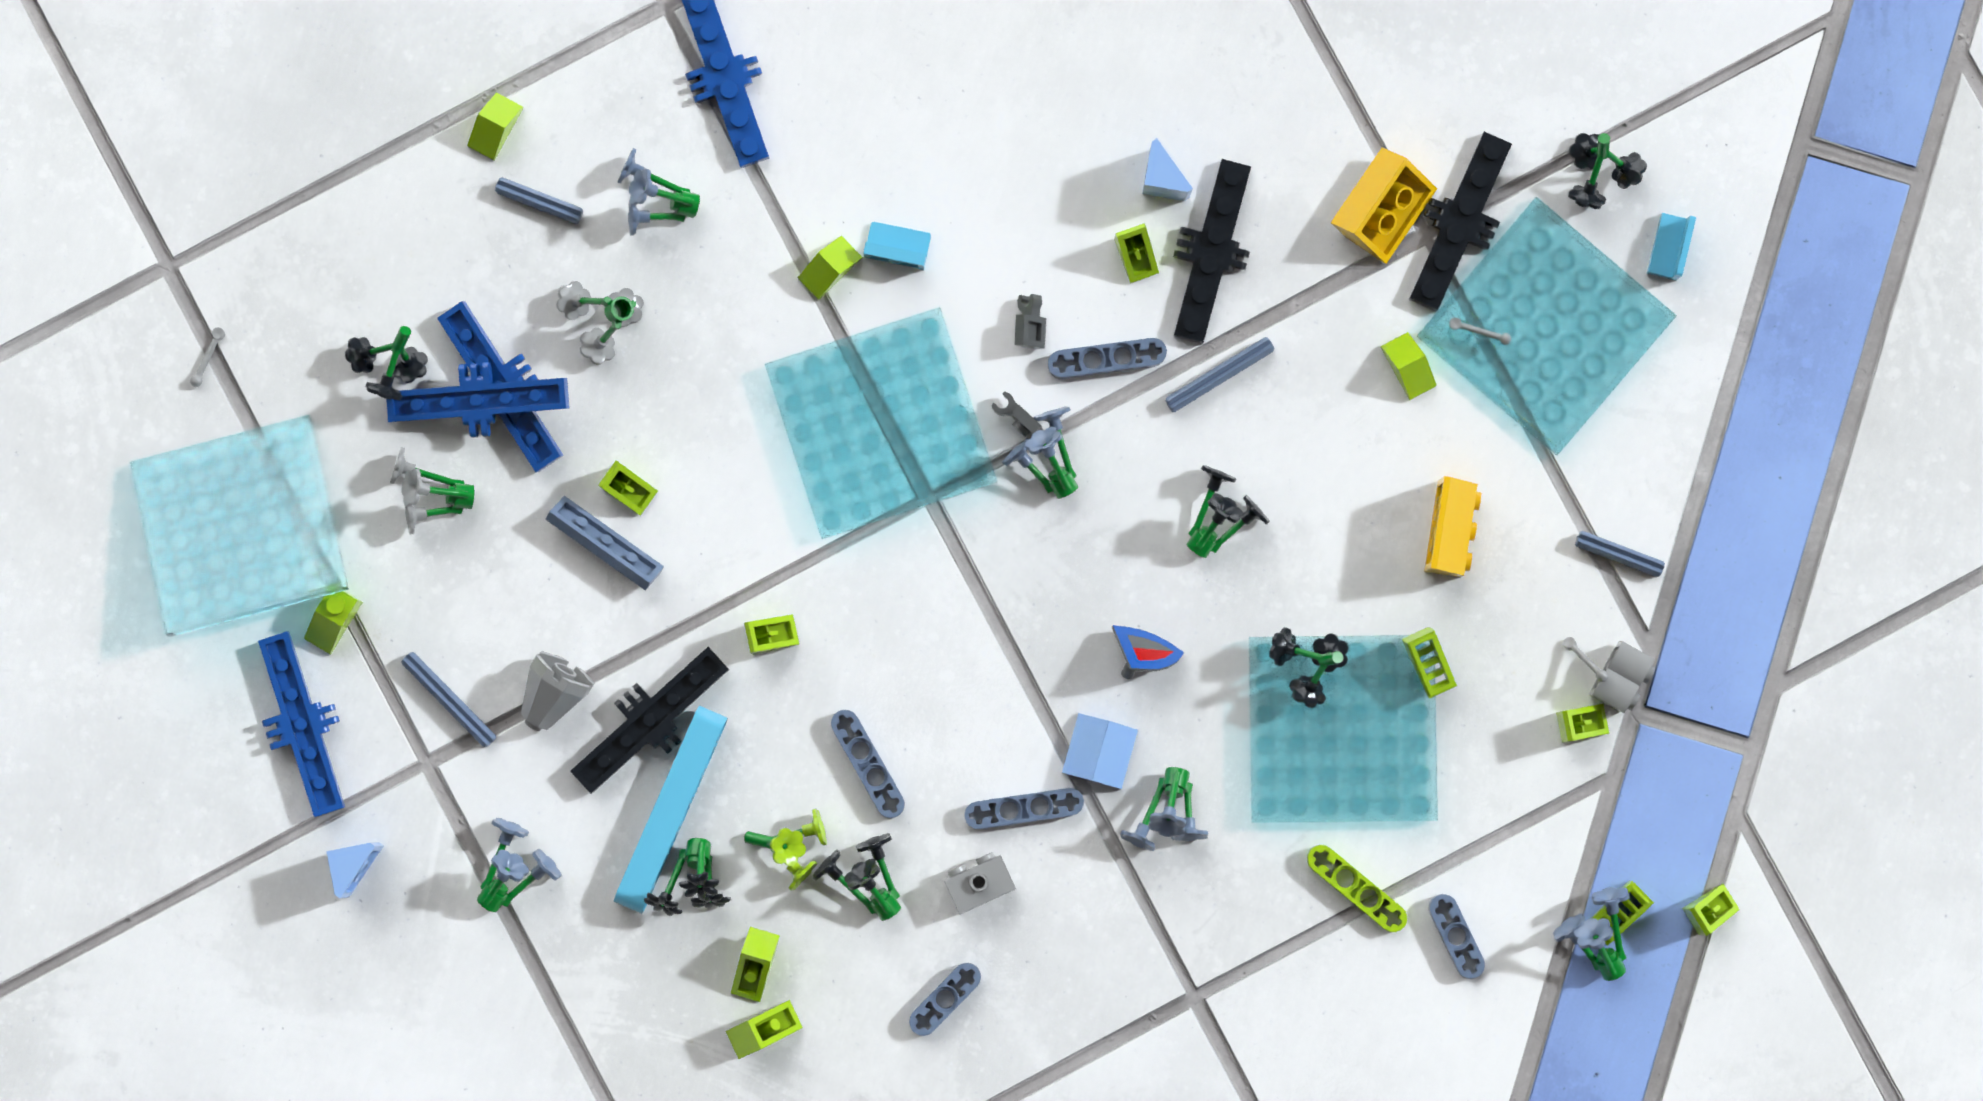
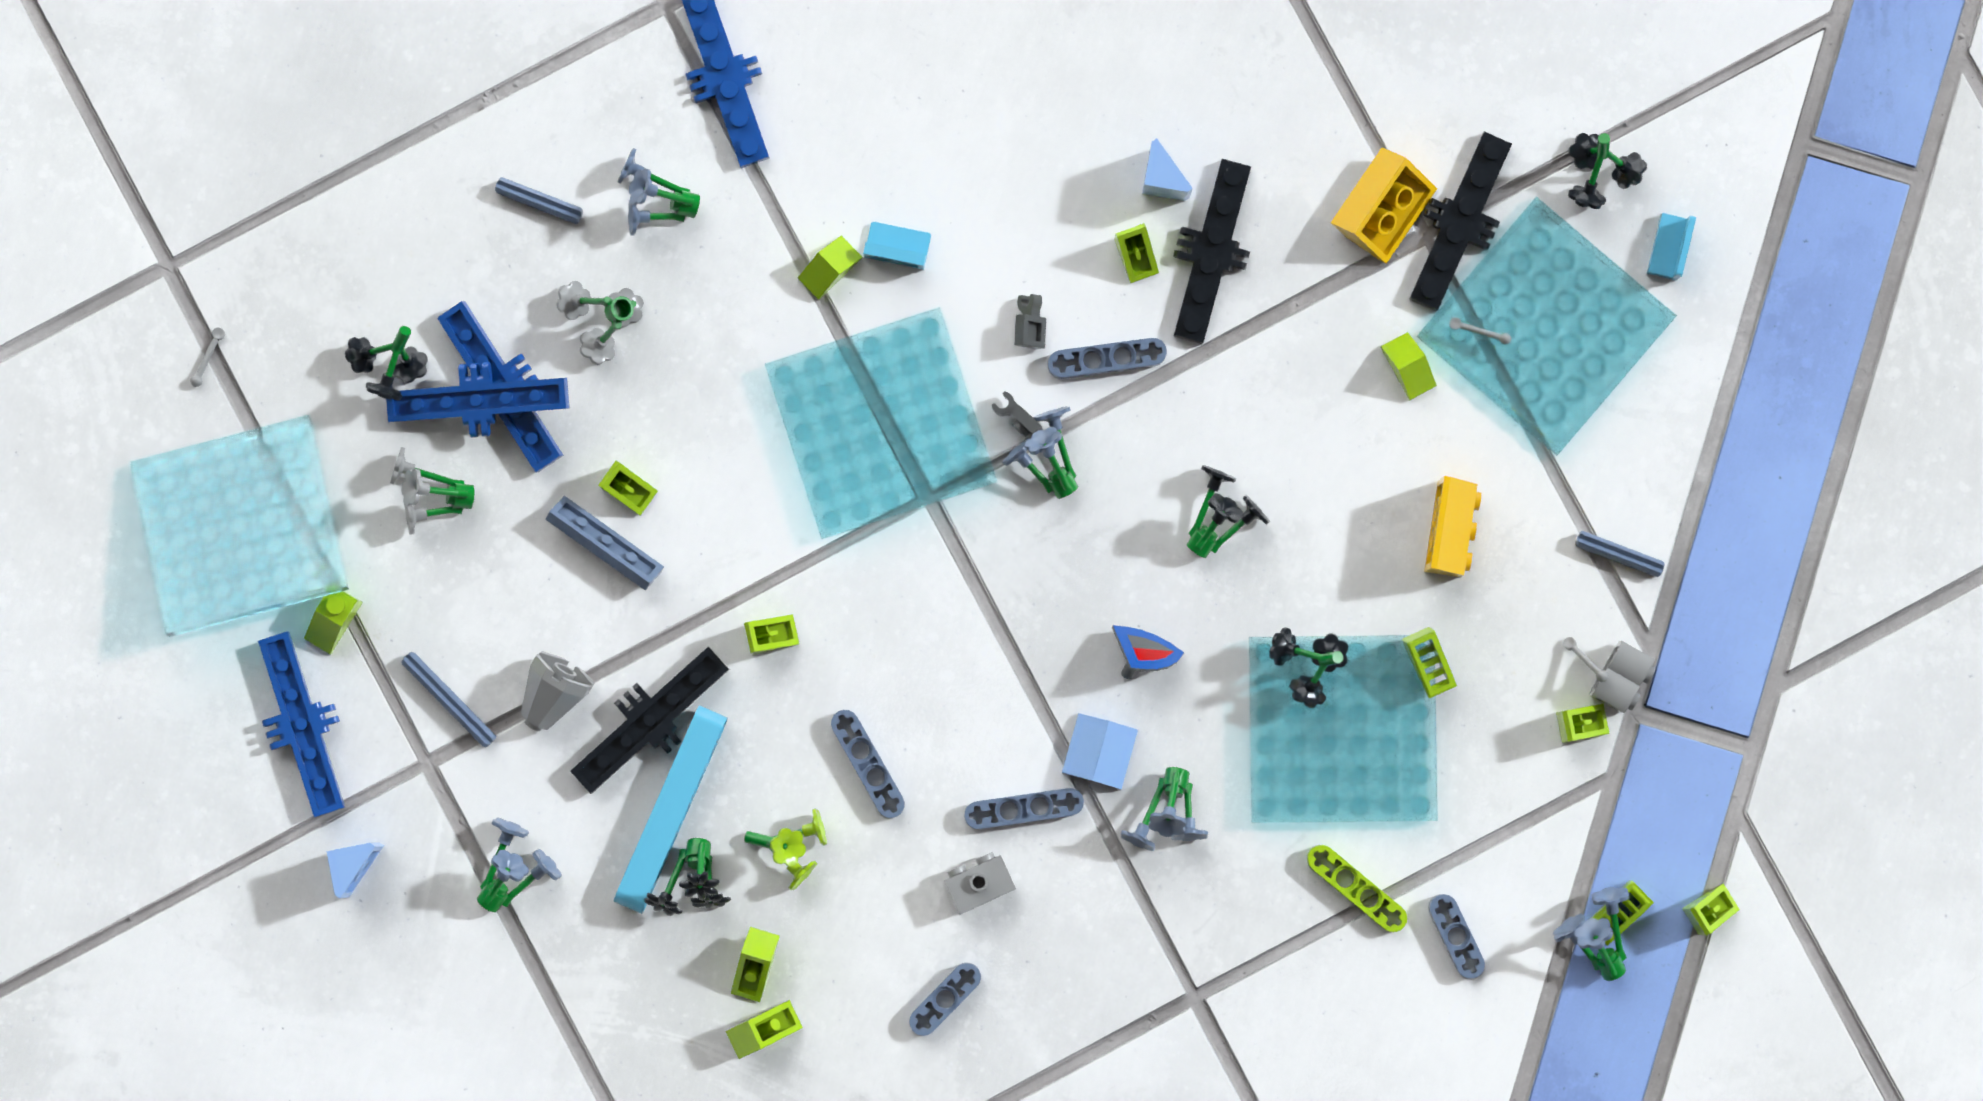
(494, 125): lime slope -> none
(862, 875): plant -> none
(1219, 374): sand blue axle -> none

